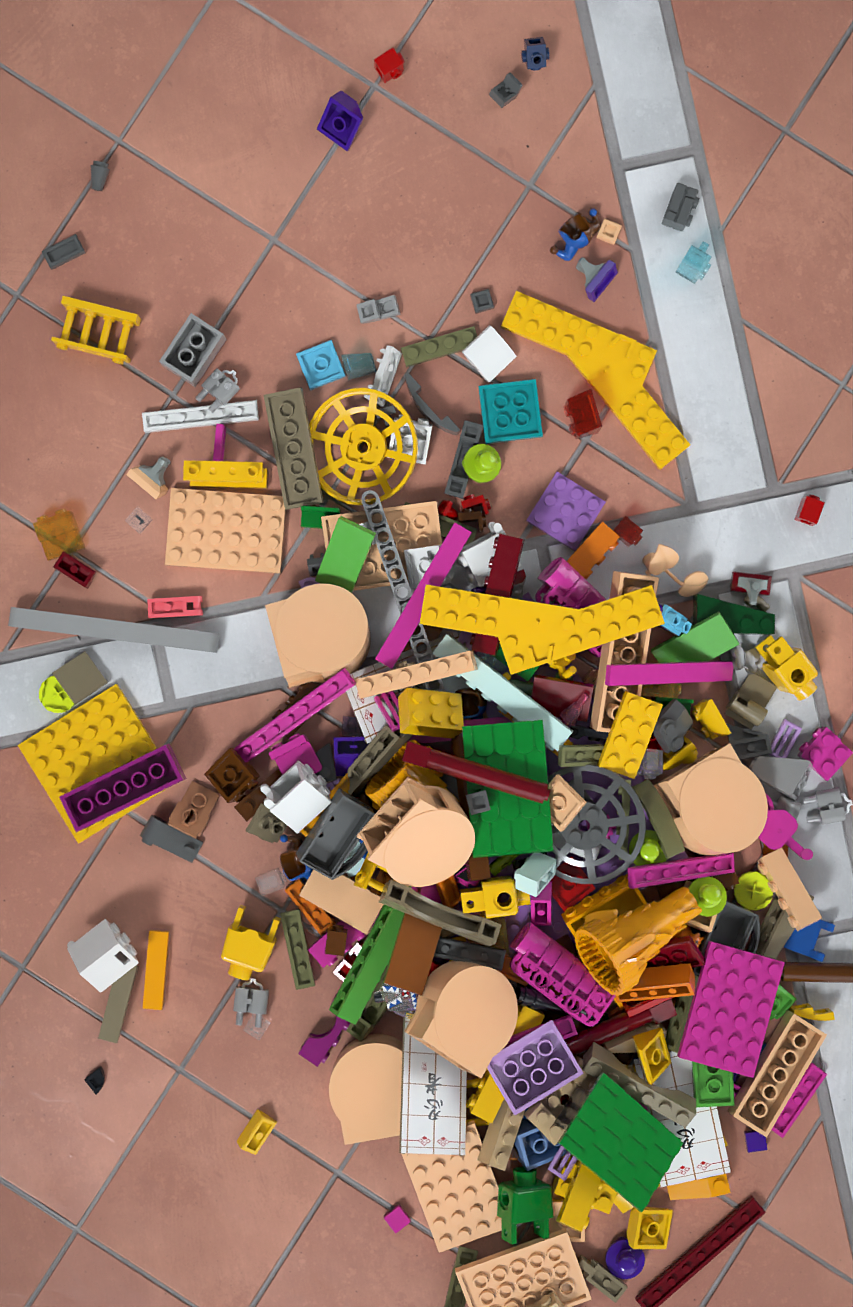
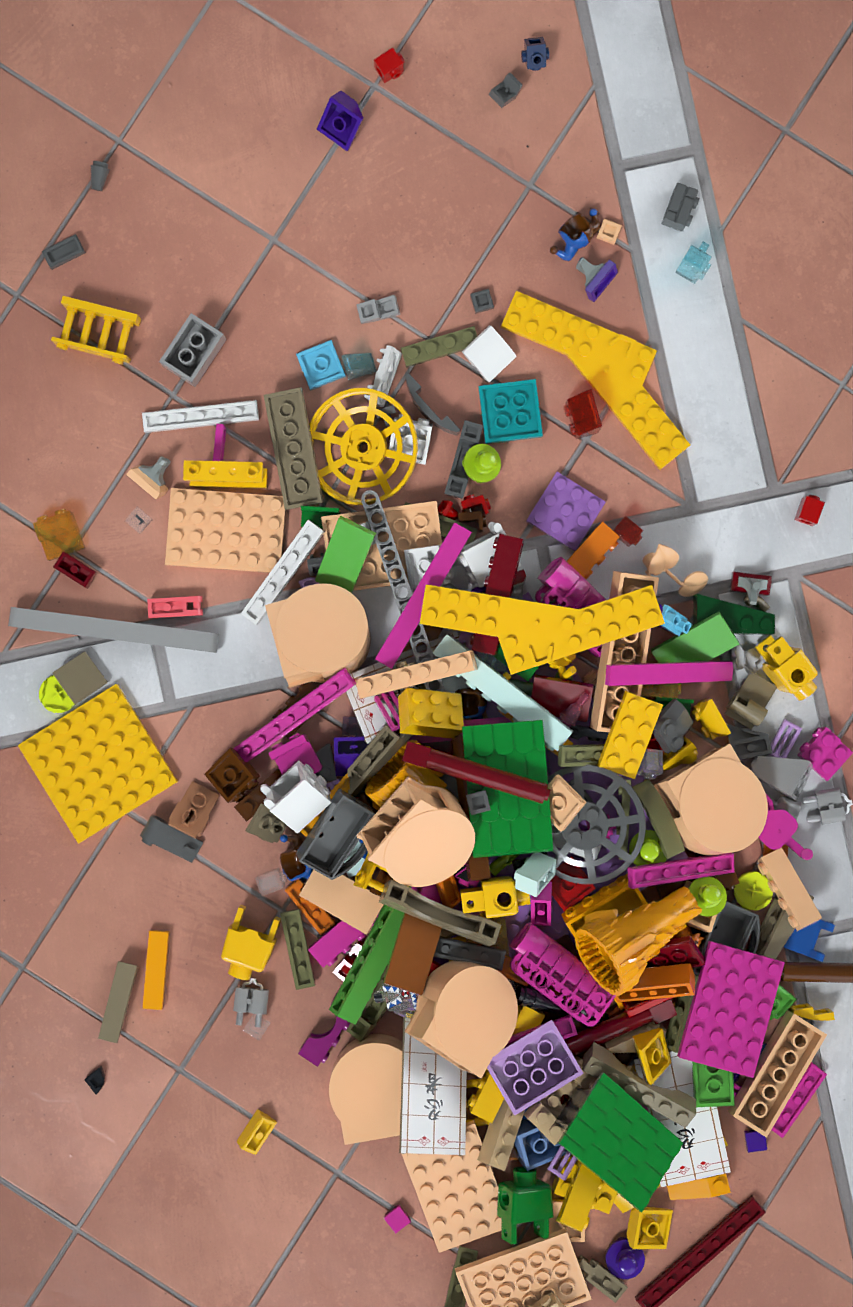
(103, 955): white container -> none
(122, 787): magenta brick -> none
(219, 387): light grey piece -> none
(283, 571): none -> white plate
(336, 940): reddish brown brick -> none

